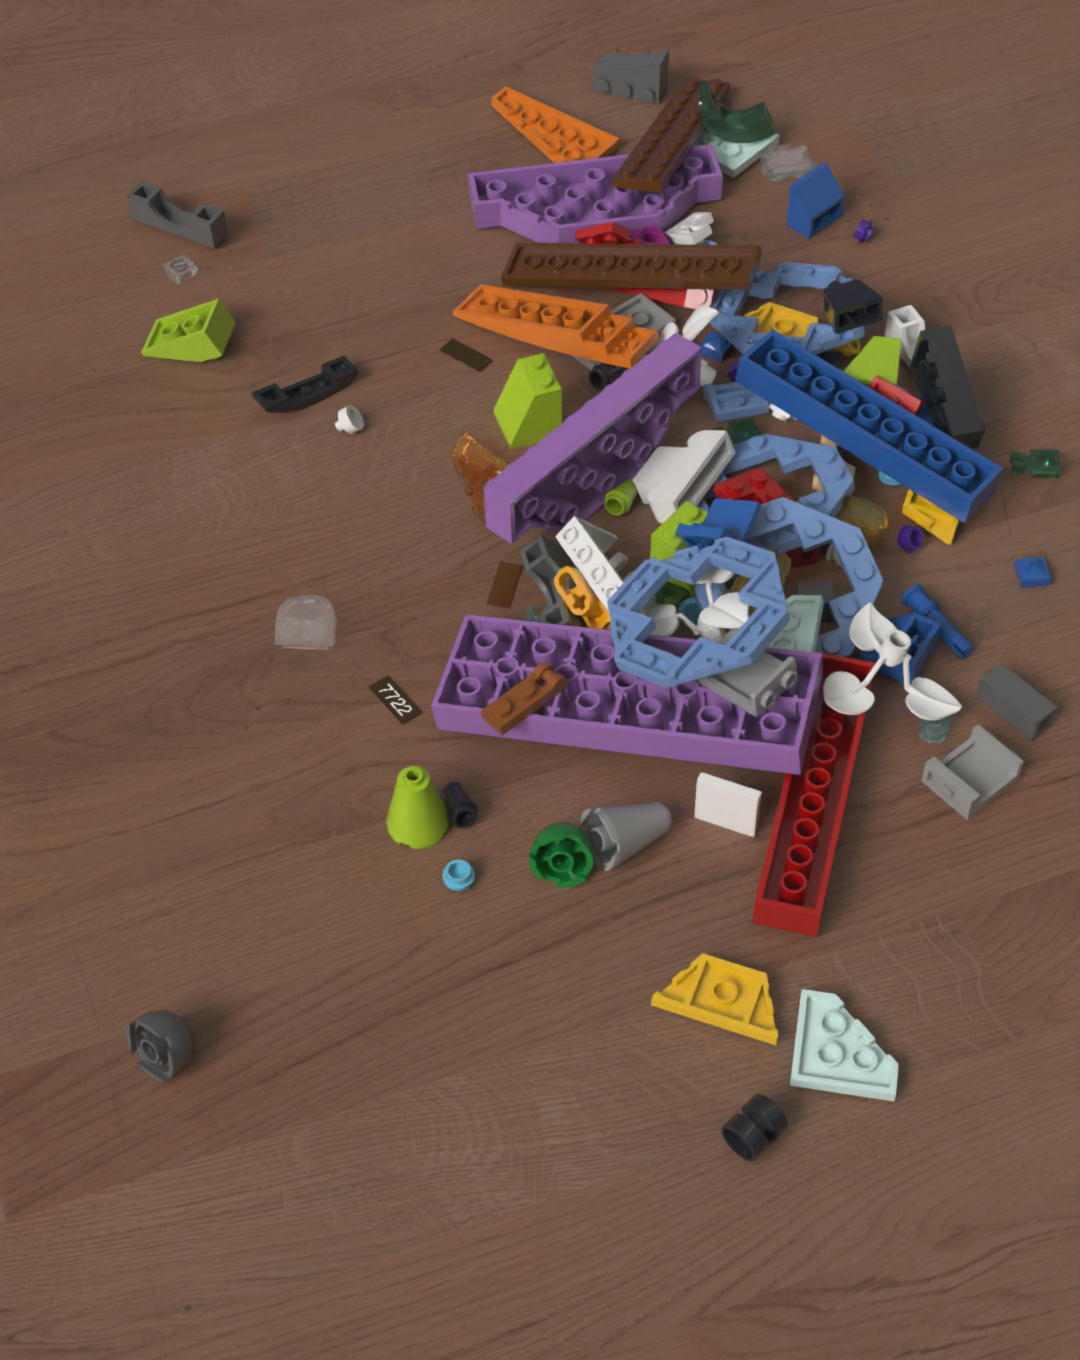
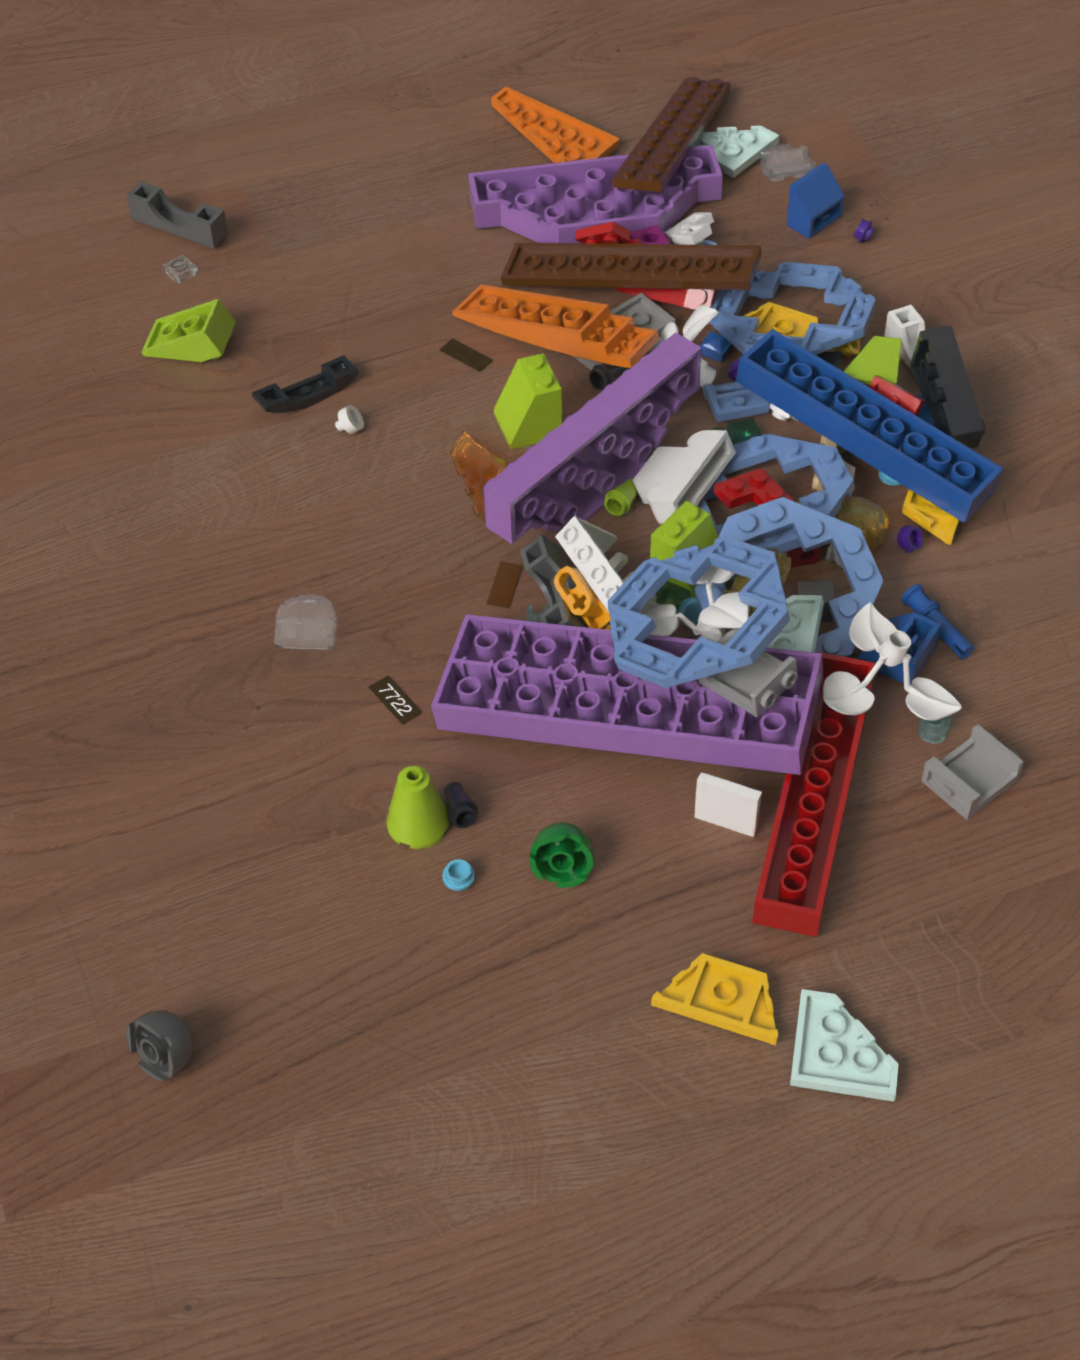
(524, 698): dark orange plate -> none
(624, 830): light grey cone -> none
(633, 76): dark grey wedge -> none
(723, 519): blue bracket -> none
(734, 125): clear green arch -> none
(751, 1131): black wheel -> none
(851, 305): black torso -> none
(1016, 702): dark grey brick -> none
(1032, 572): blue tile -> none
(1039, 461): clear green plate -> none

